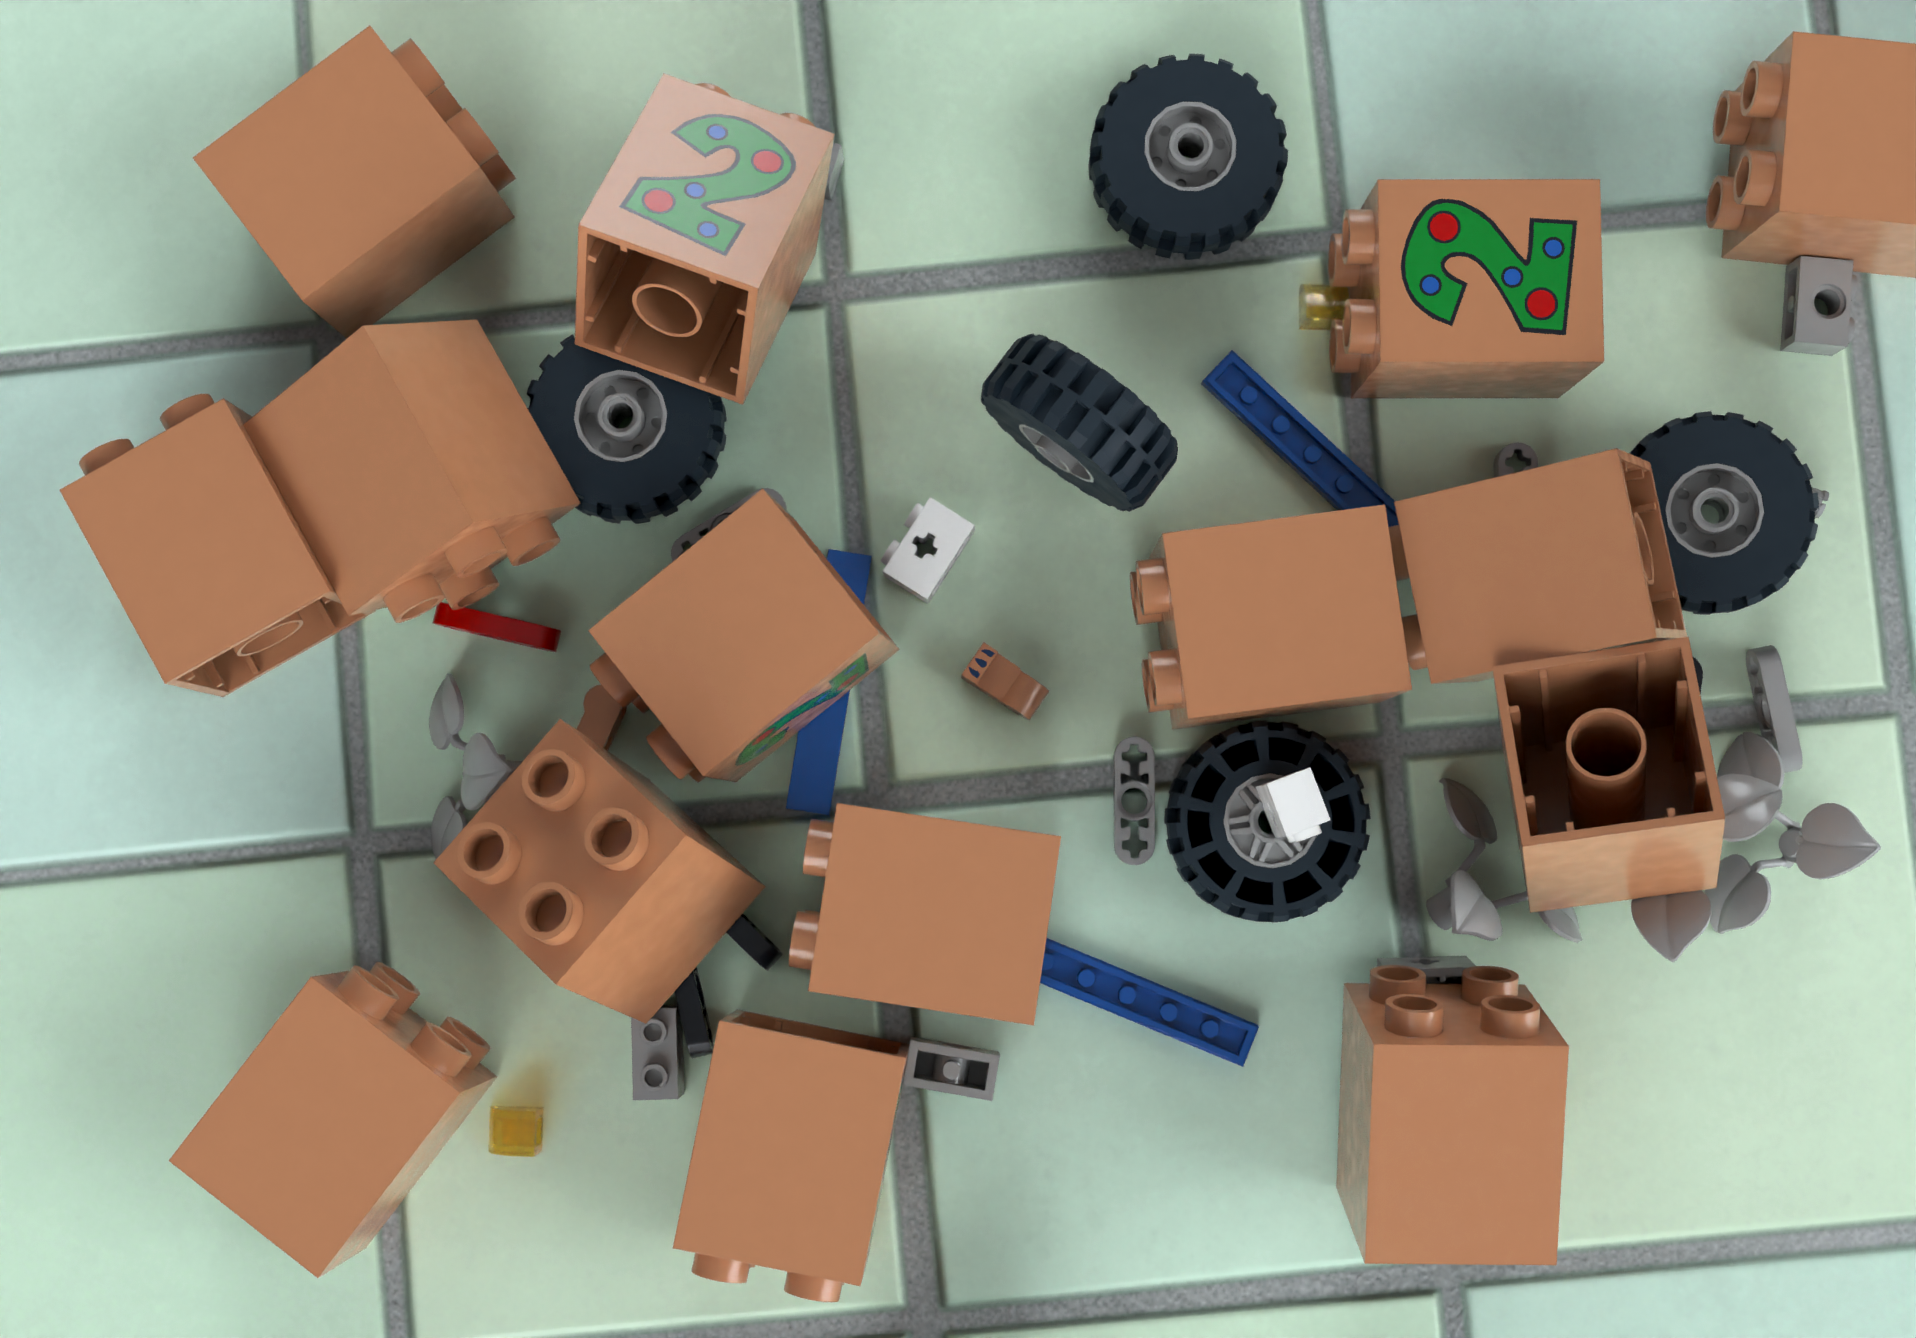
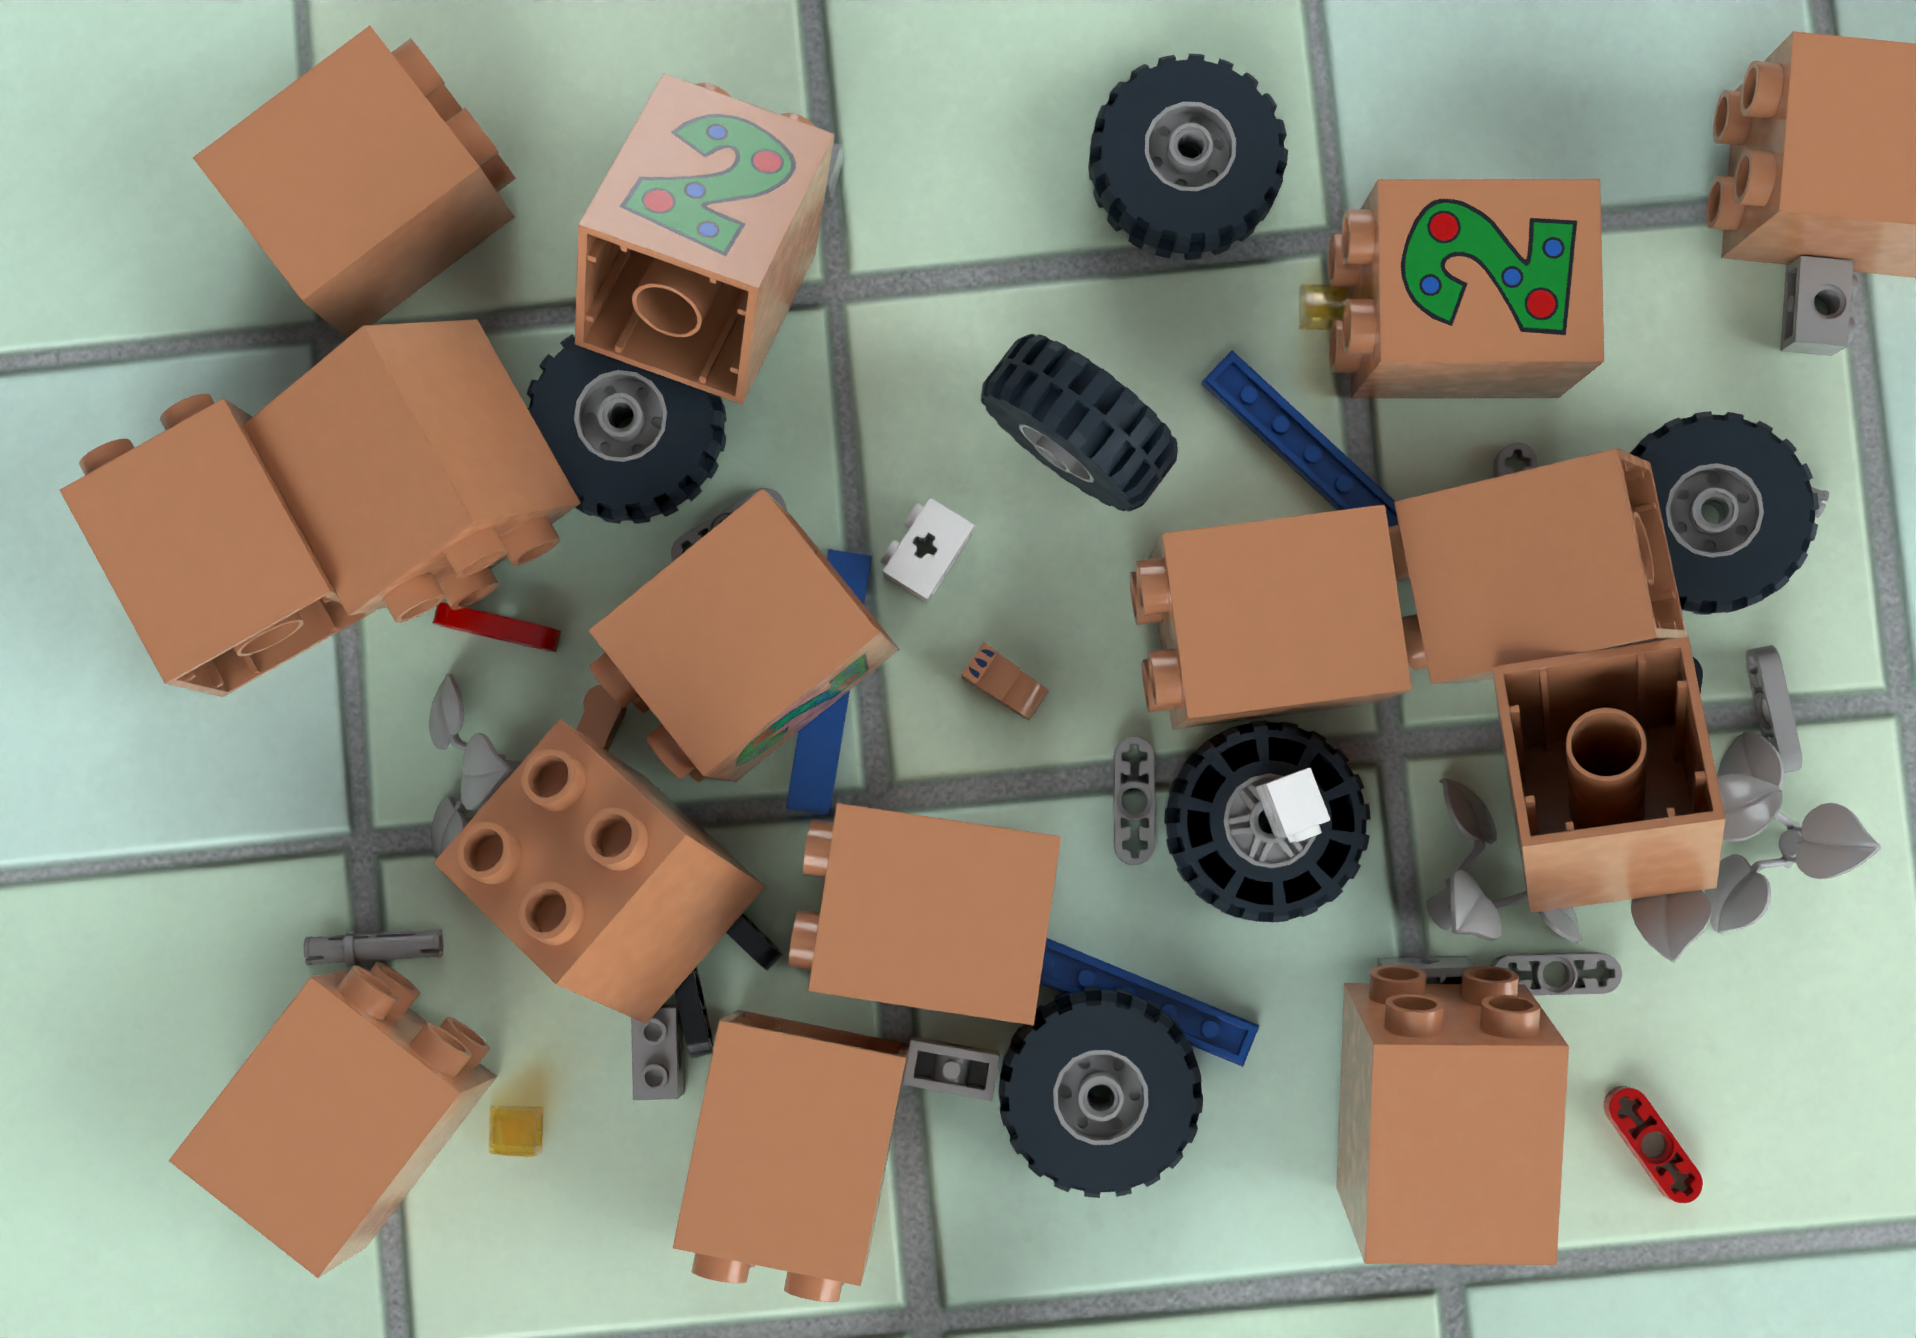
(364, 947): none -> light grey pin
(1111, 1138): none -> black wheel
(1586, 961): none -> light grey beam
(1662, 1178): none -> red beam

